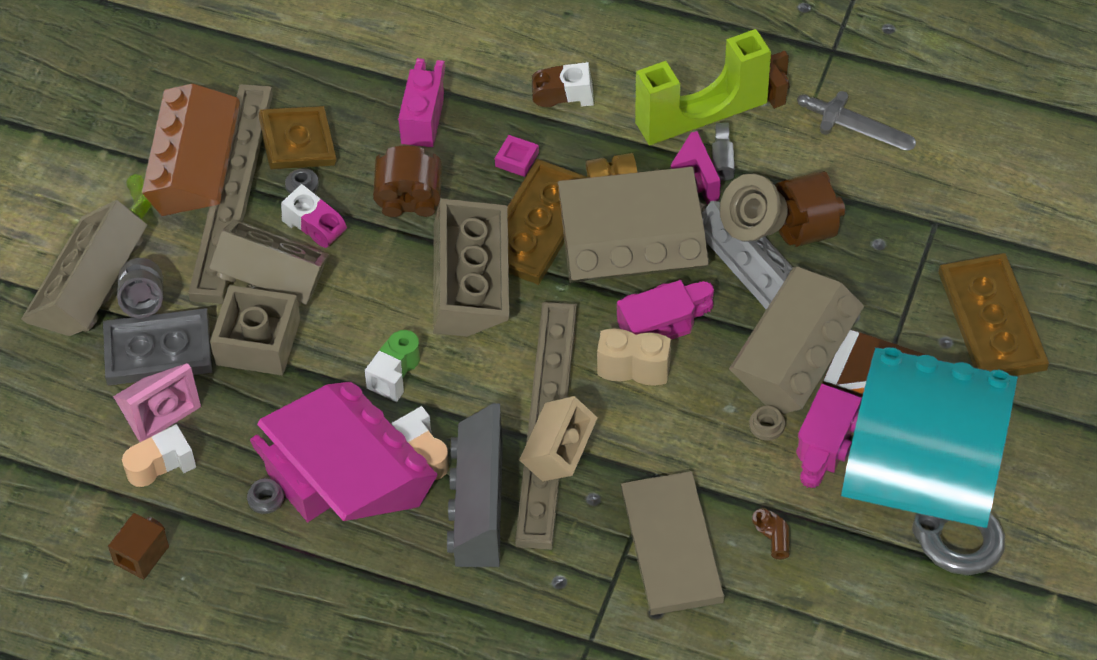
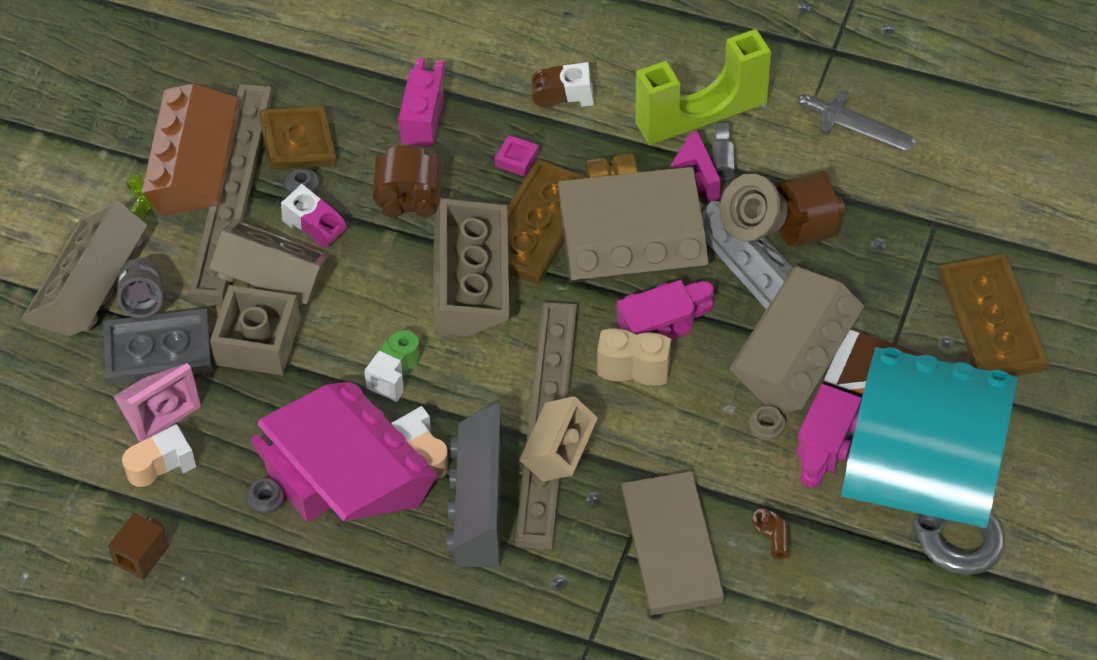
(778, 80): reddish brown bracket -> none

